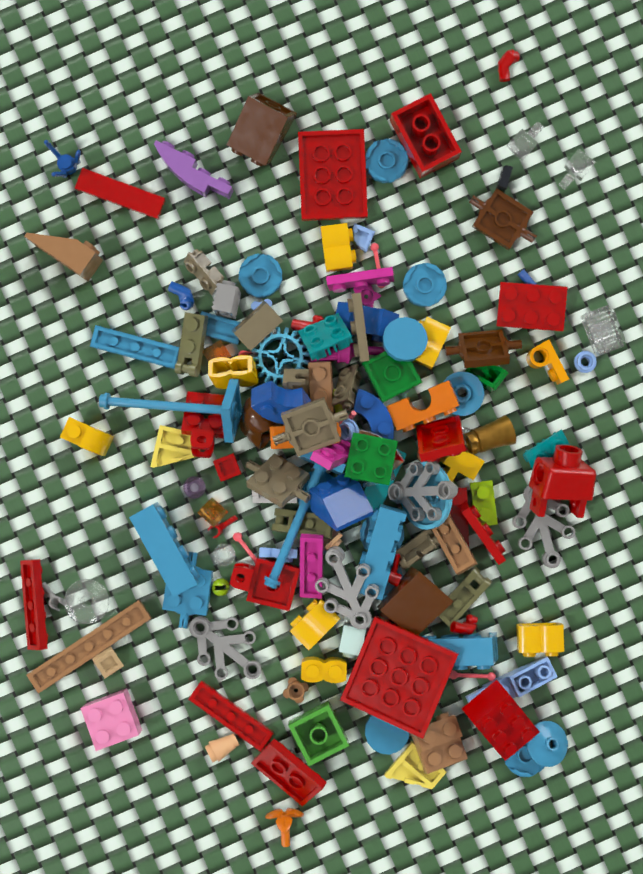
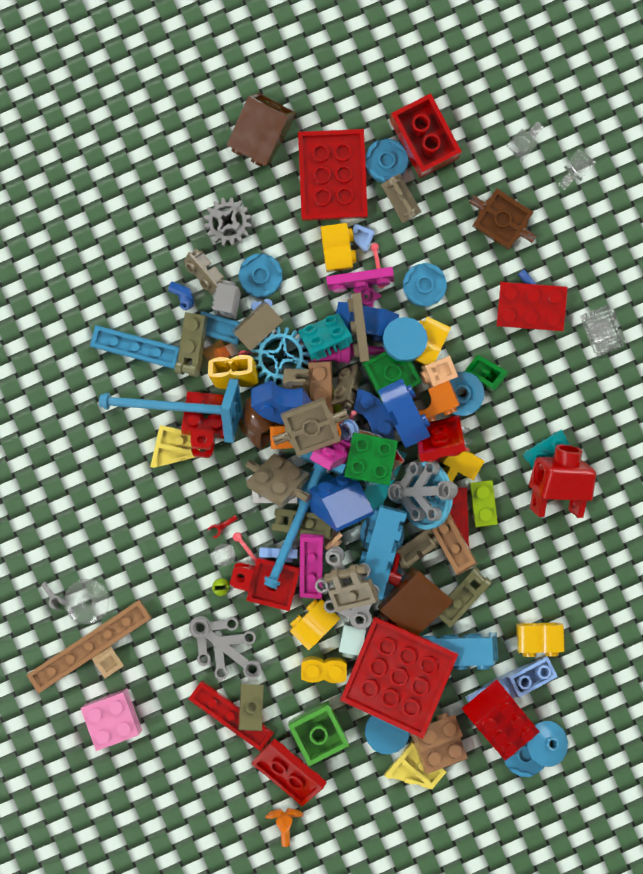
(34, 604): red plate -> none
(65, 162): blue plant -> none
(77, 256): medium nougat slope -> none
(86, 436): yellow brick -> none
(120, 193): red tile -> none
(165, 549): dark azure wedge -> none
(184, 168): medium lavender slope -> none
(187, 487): clear purple plate -> none
(193, 600): dark azure plate -> none
(212, 512): clear orange plate -> none
(221, 747): light nougat cone -> none
(223, 230): none -> light grey gear
(227, 467): red plate -> none
(251, 707): none -> olive plate
(297, 696): medium nougat plate -> none
(300, 324): red arm -> none
(354, 594): none -> dark tan plate
(401, 198): none -> dark tan hinge
(404, 413): none -> blue brick
(438, 372): none -> light nougat bracket
(466, 627): red arm -> none
(483, 348): reddish brown plate -> none
(483, 531): red plate -> none
(490, 676): coral hinge -> none
(491, 436): pearl gold plant -> none
(504, 178): black tile -> none
(510, 57): red arm -> none
(542, 524): light grey plant -> none
(556, 371): light orange plate -> none
(591, 361): light blue plate -> none

